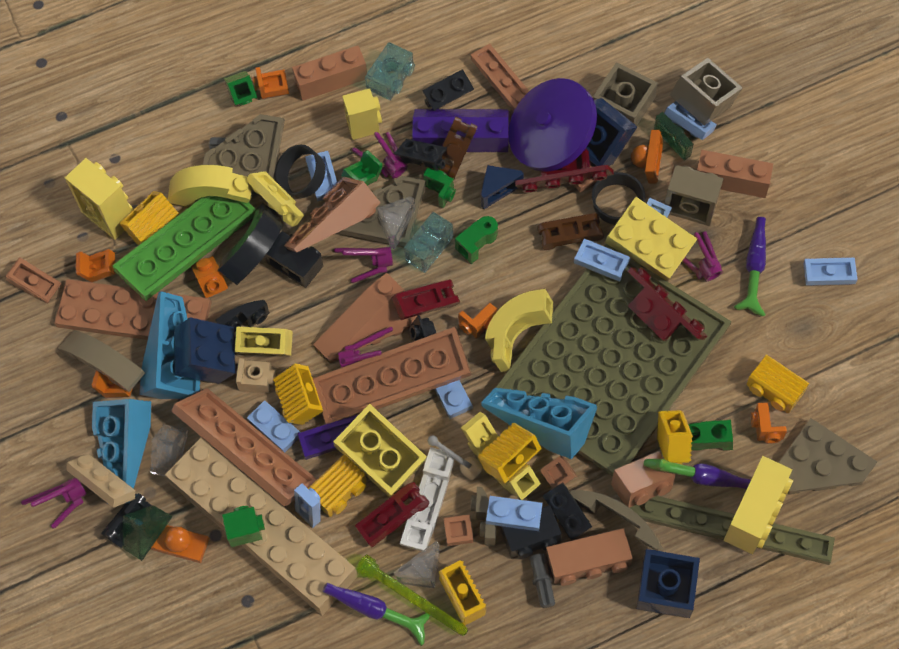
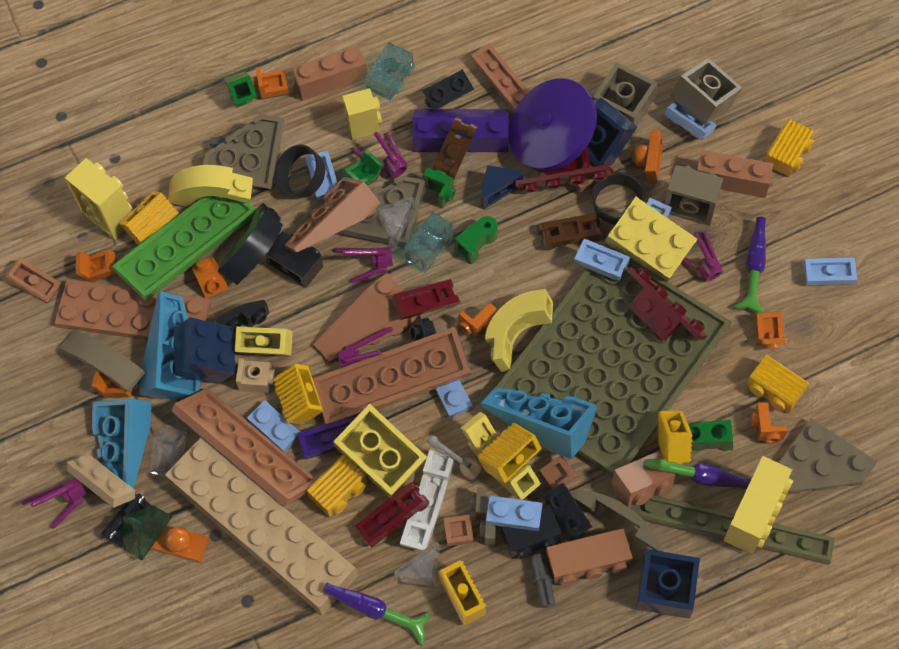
(243, 526): green brick -> none
(276, 197): light yellow hinge -> none
(307, 504): light blue plate -> none
(368, 568): clear neon green piece -> none
(419, 152): black hinge -> none
(674, 136): clear green plate -> none
(770, 329): none -> orange bracket
(789, 147): none -> yellow brick

